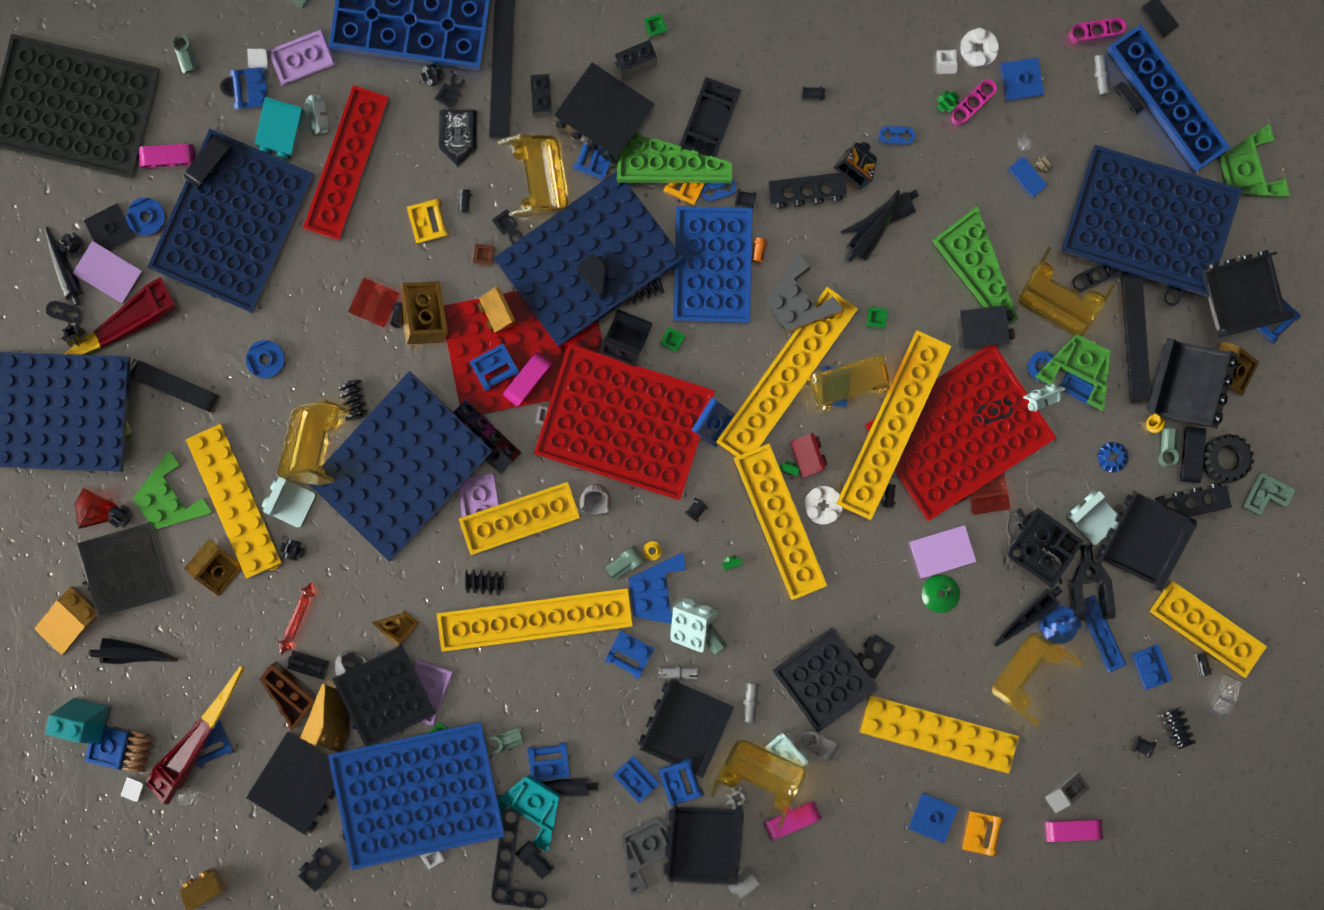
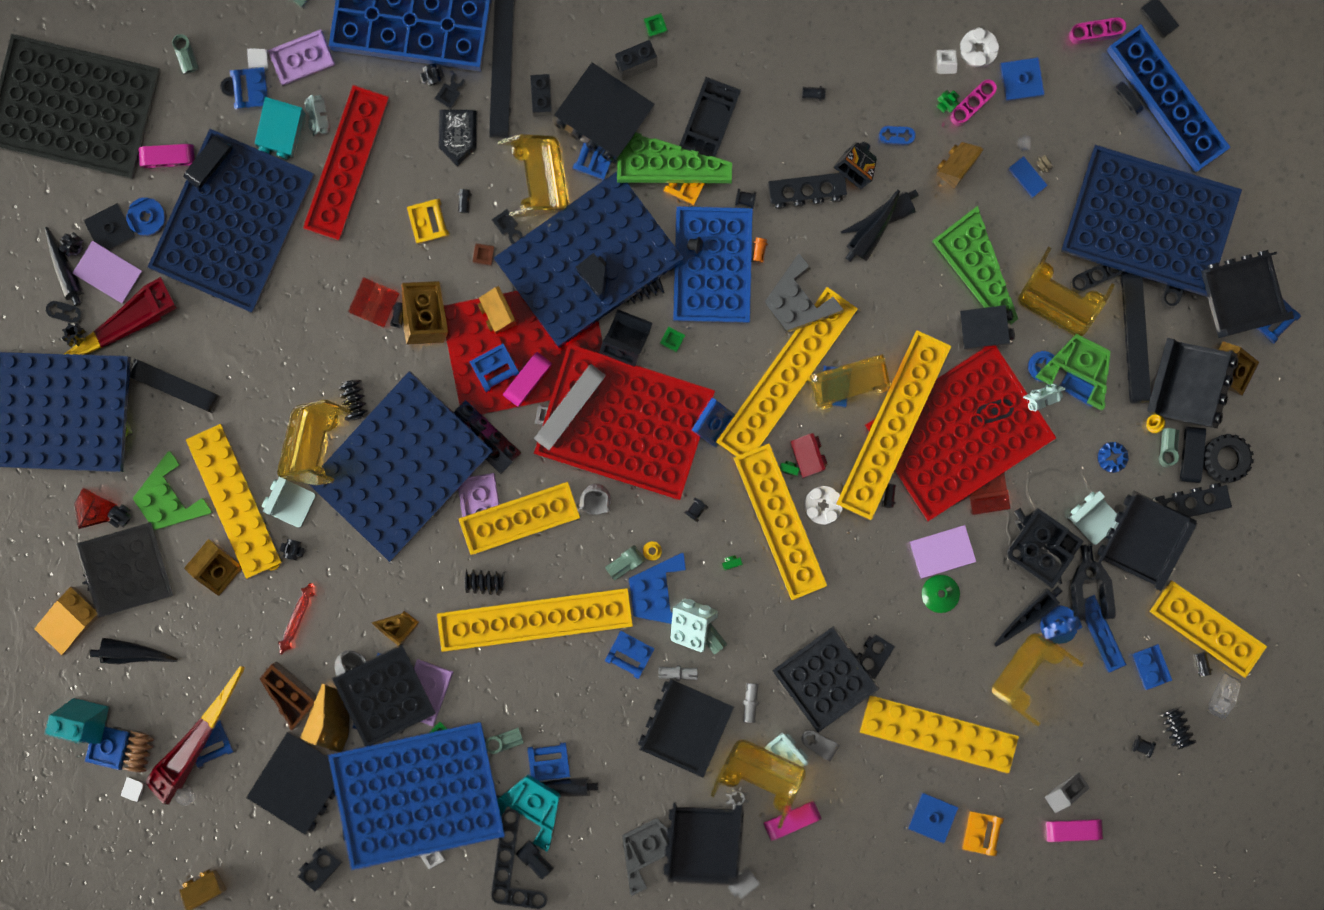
(255, 354): blue plate -> none
(307, 665): black hinge -> none
(569, 406): none -> light grey beam
(636, 779): blue plate -> none
(675, 785): blue plate -> none
(695, 244): none -> black piece
(720, 194): blue beam -> none
(876, 317): green plate -> none
(958, 163): none -> pearl gold slope
(1102, 74): light grey pin -> none
(1243, 168): bright green wing -> none
(1265, 489): sand green plate -> none

